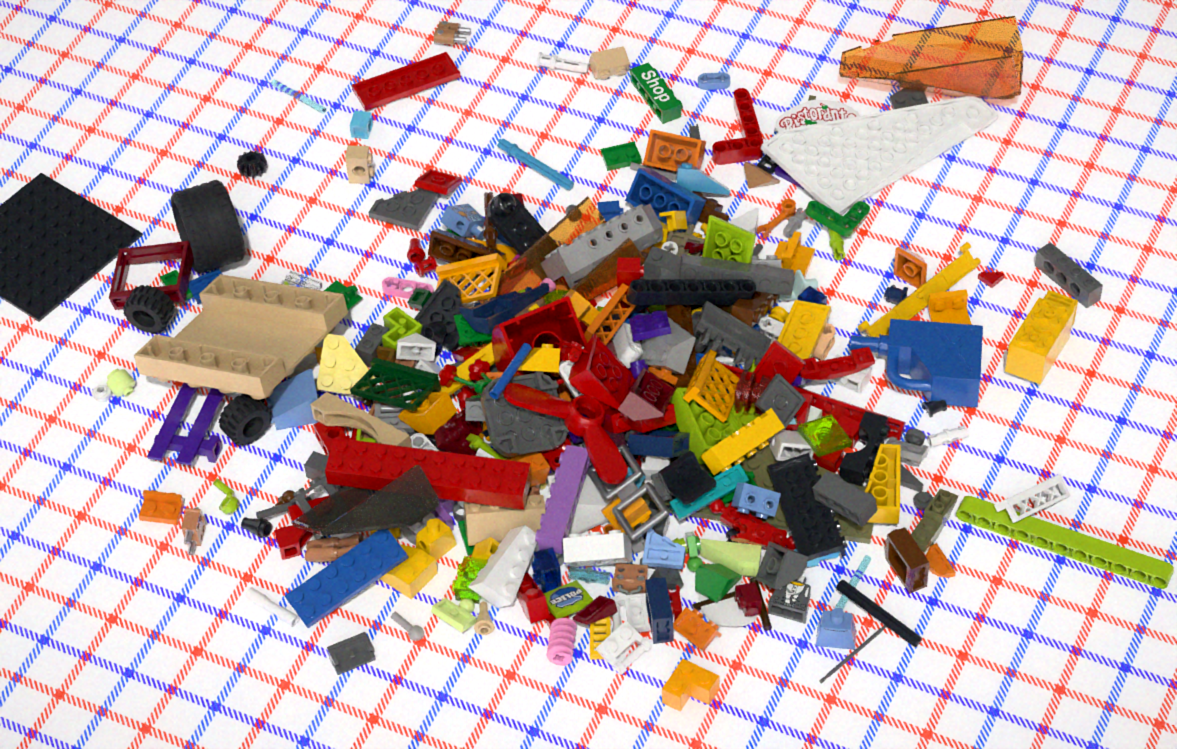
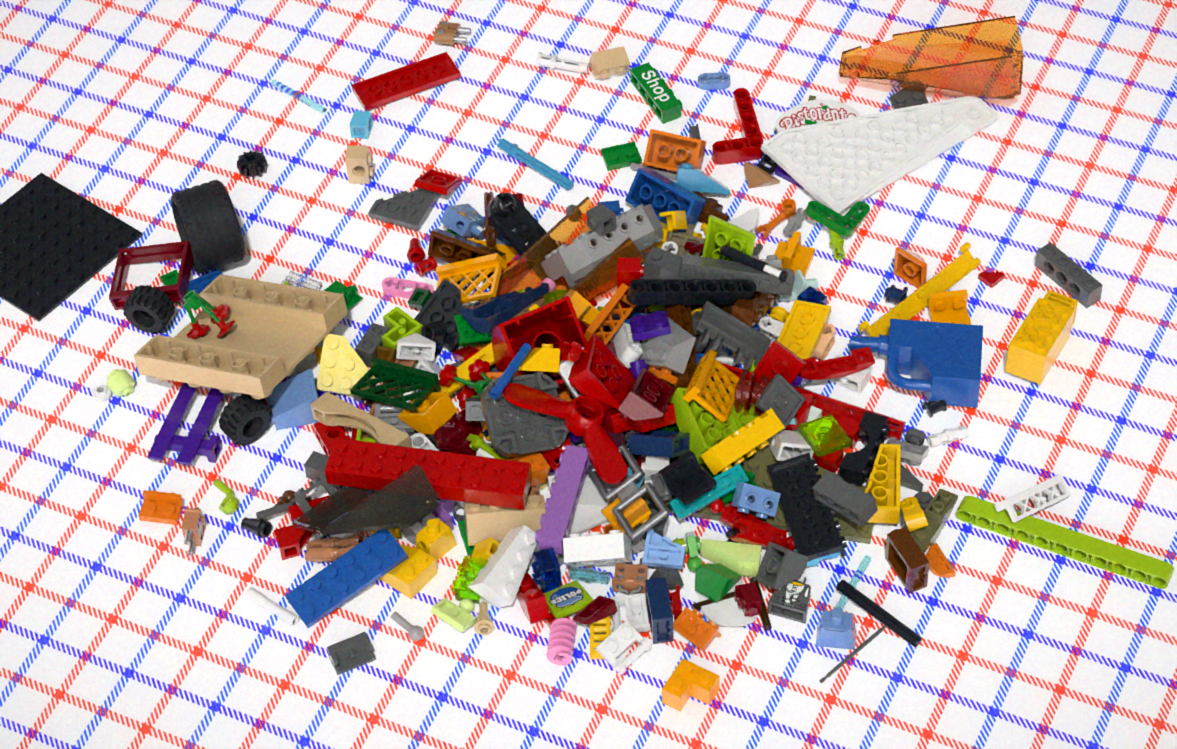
(217, 314): none -> plant
(601, 219): none -> dark grey brick
(748, 260): none -> black piece
(913, 514): none -> yellow piece

